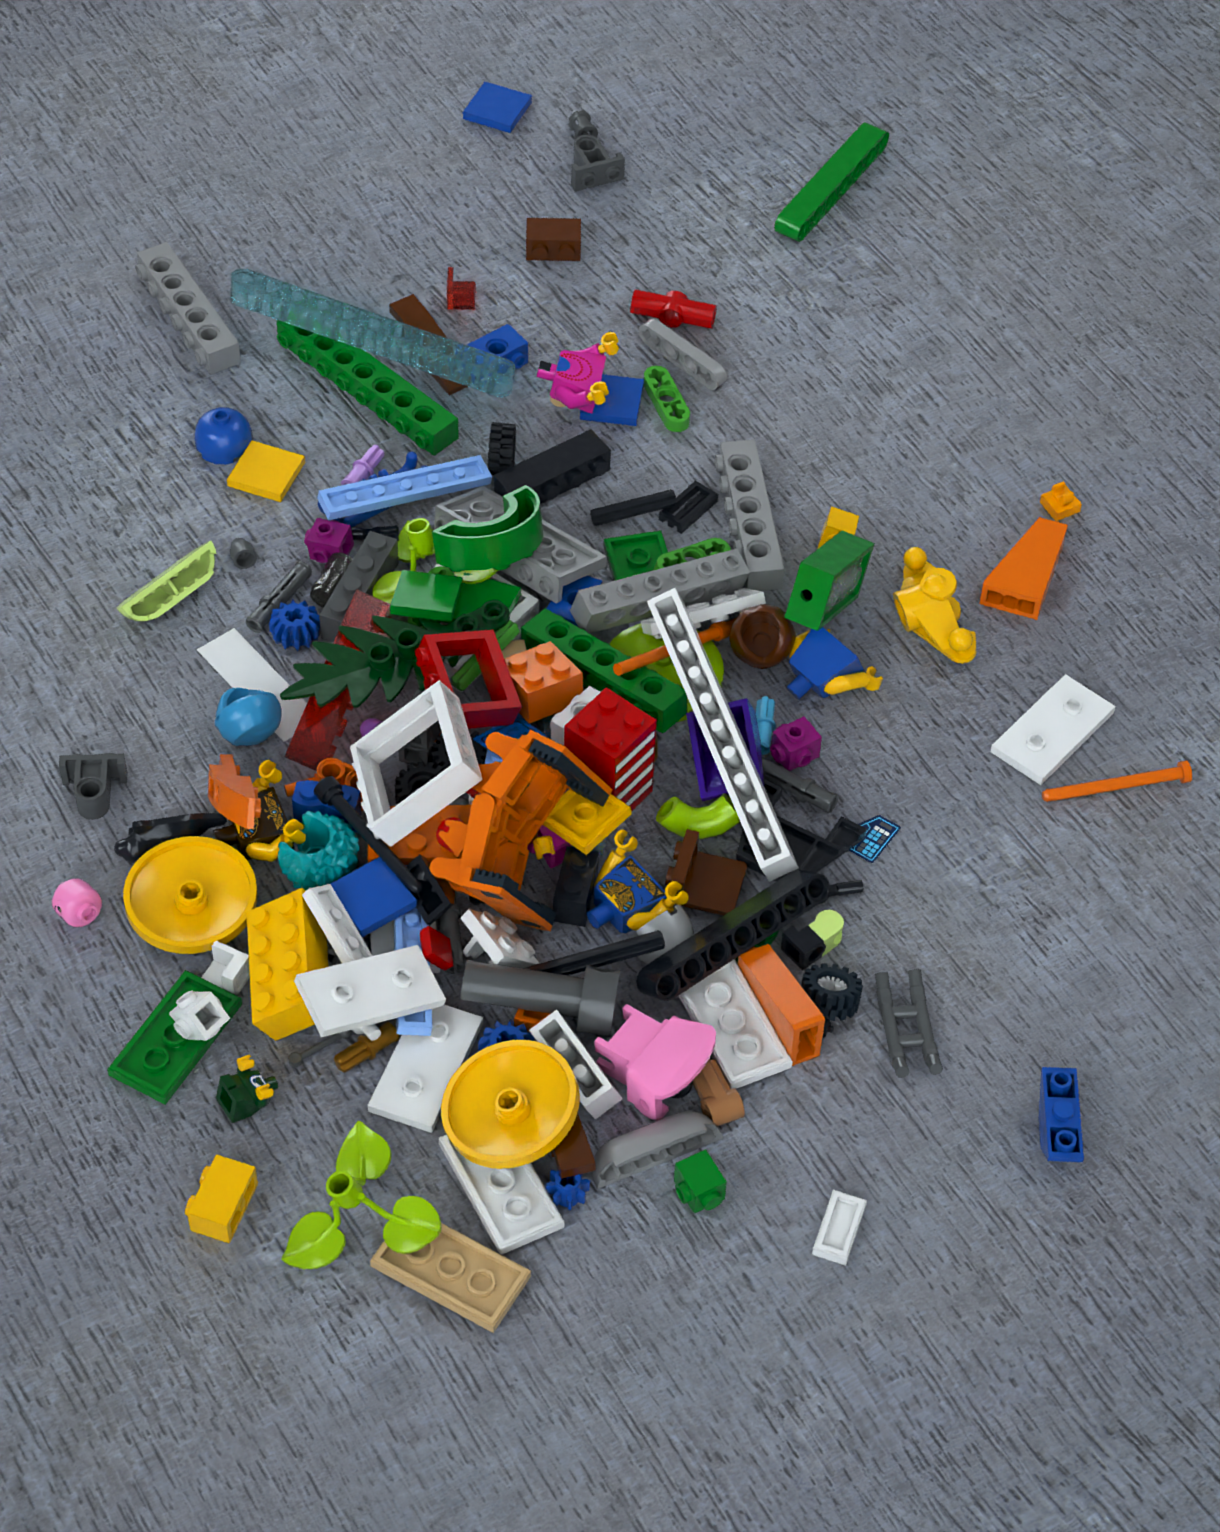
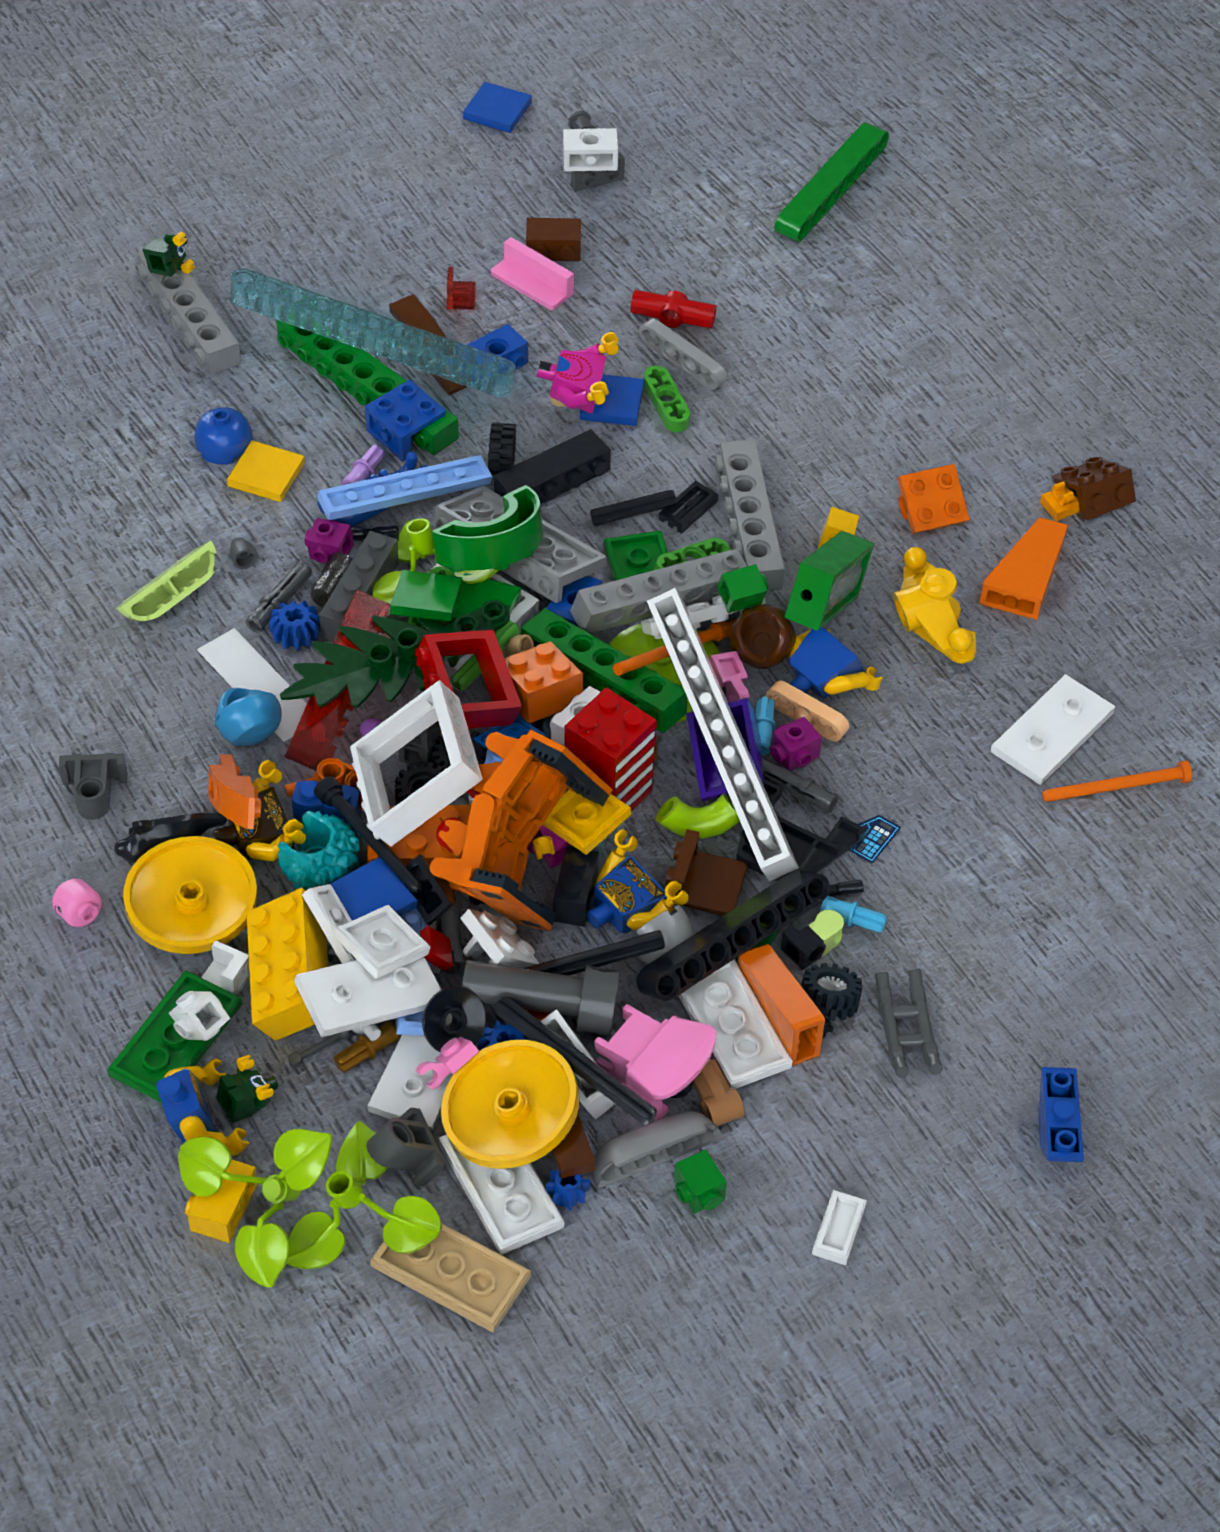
(167, 254): none -> dark green piece
(189, 1106): none -> torso
(301, 1157): none -> lime plant
(381, 941): none -> white tile
(400, 415): none -> blue bracket
(408, 1146): none -> dark grey pin
(452, 1057): none -> bright pink plate
(466, 1012): none -> black dish
(519, 644): none -> tan hinge
(534, 275): none -> bright pink panel
(579, 1062): none -> black axle
(590, 149): none -> white brick
(730, 674): none -> bright pink plate
(742, 588): none -> green brick
(823, 718): none -> light nougat beam
(855, 914): none -> medium azure axle
(932, 499): none -> orange plate
(1099, 486): none -> reddish brown bracket

